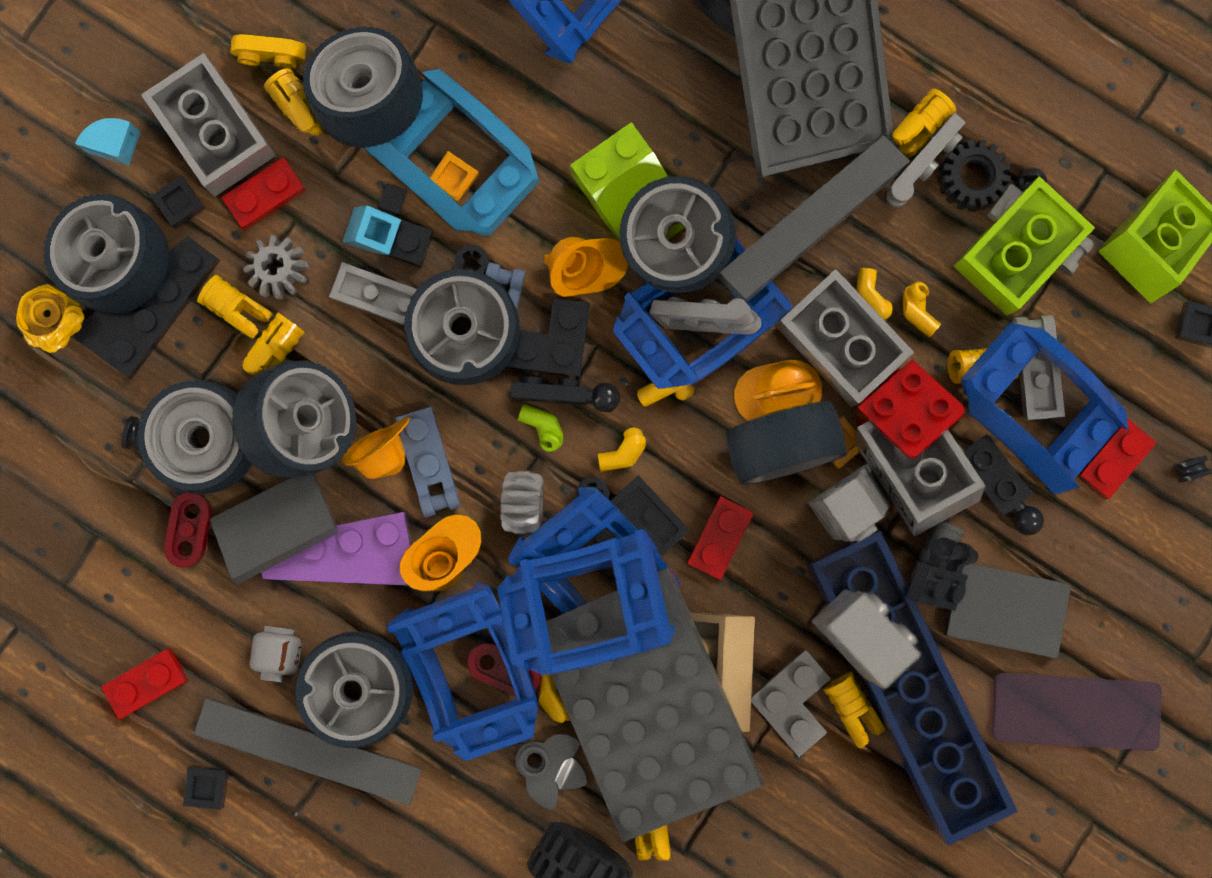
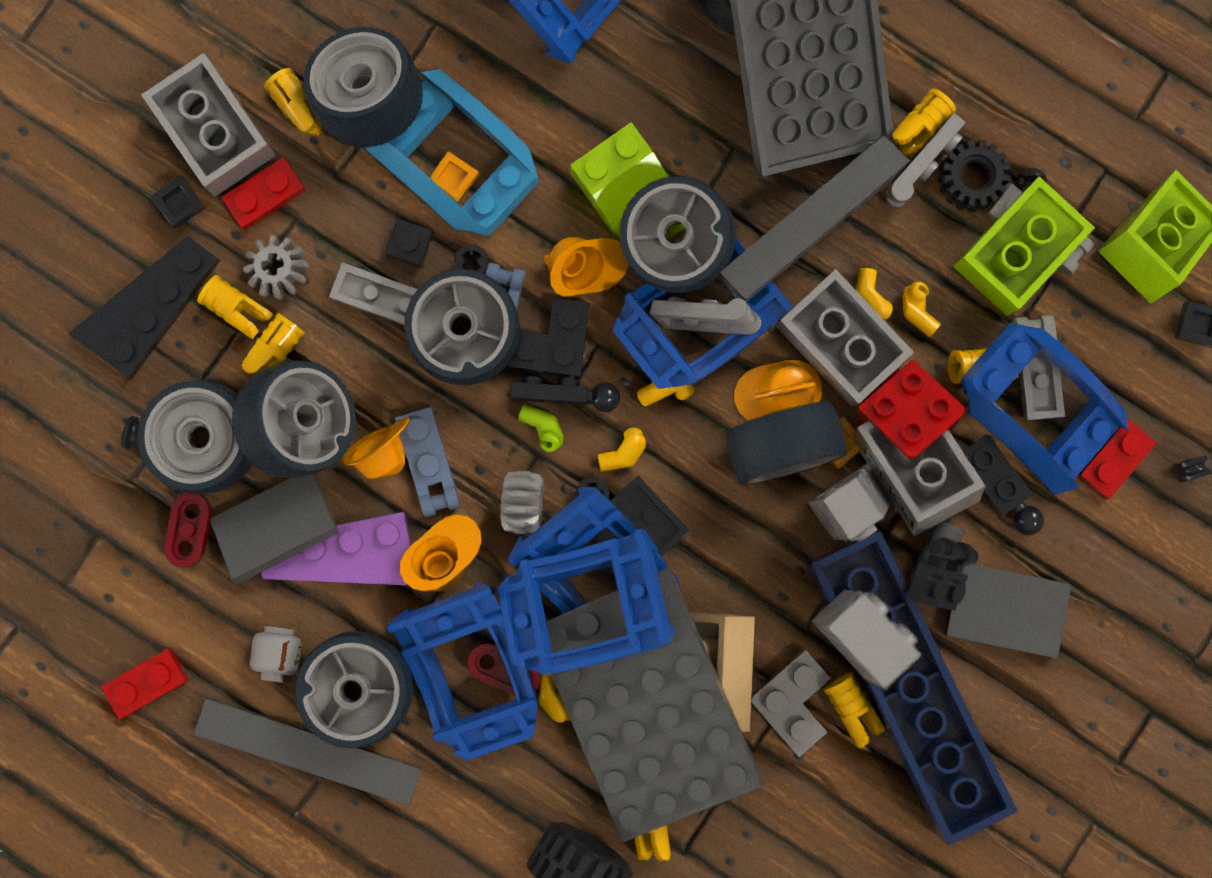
(53, 331): yellow hair -> none
(106, 254): wheel -> none
(110, 140): medium azure brick -> none
(205, 787): black plate -> none
(280, 51): yellow plate -> none
(371, 230): medium azure brick -> none
(393, 198): black window -> none
(556, 770): dark grey plate -> none
(720, 538): red plate -> none
(1076, 711): piece -> none

